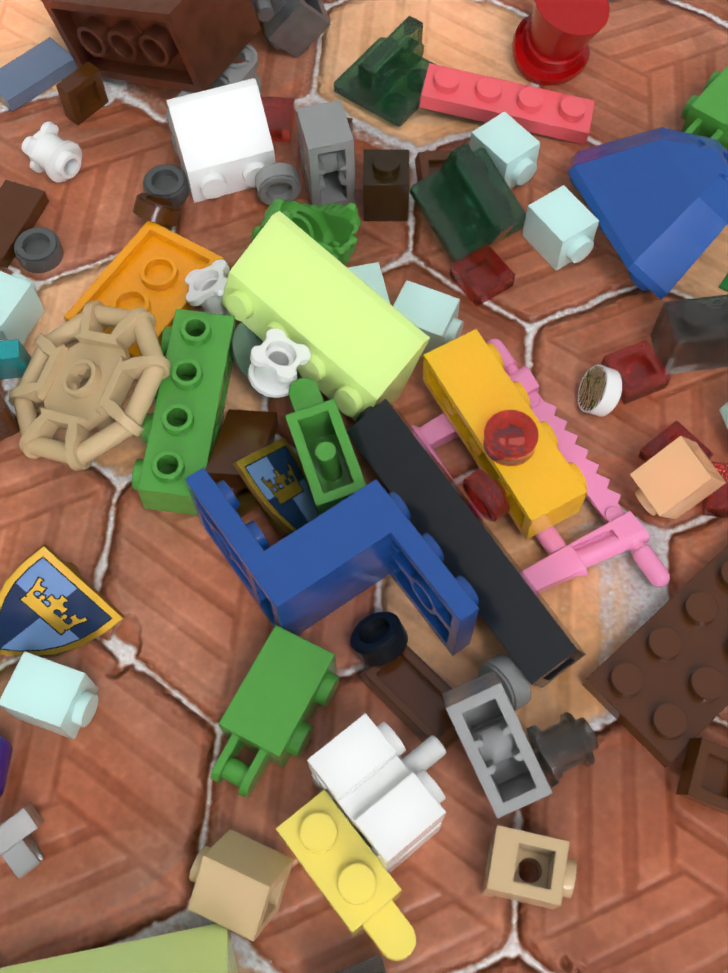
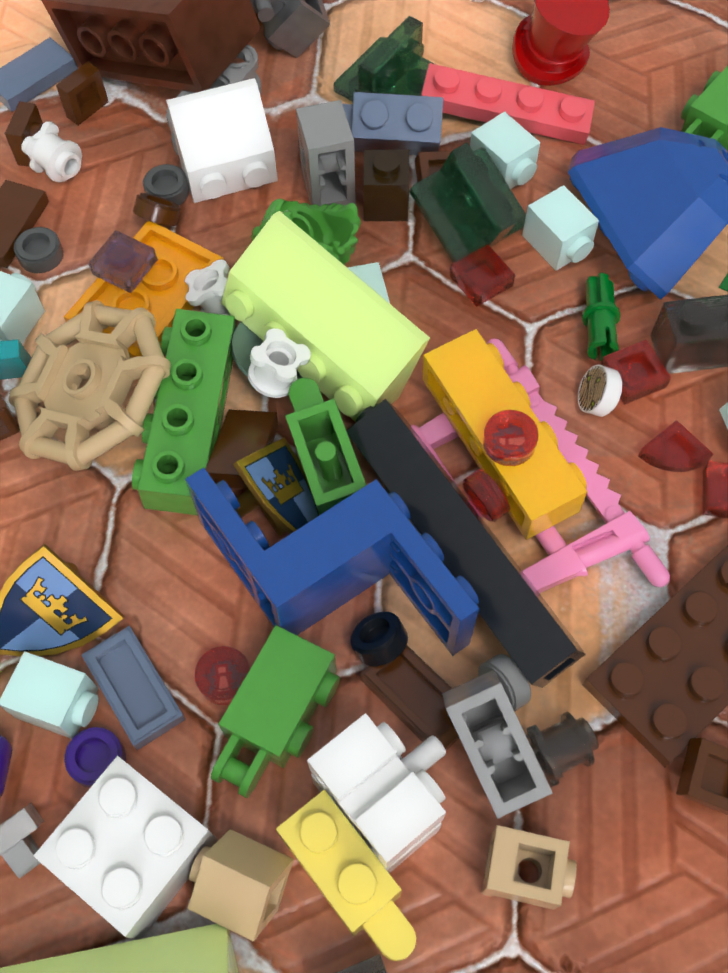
(24, 123): none -> reddish brown plate
(91, 754): none -> dark purple tile
(123, 261): none -> plate
(125, 849): none -> white brick
(133, 688): none -> sand blue tile
(221, 674): none -> clear red tile
(277, 182): light grey tile -> none
(279, 117): clear red tile -> none
(395, 122): none -> sand blue brick
(431, 312): light aqua brick -> none
(601, 316): none -> green axle
(676, 479): light nougat brick -> none

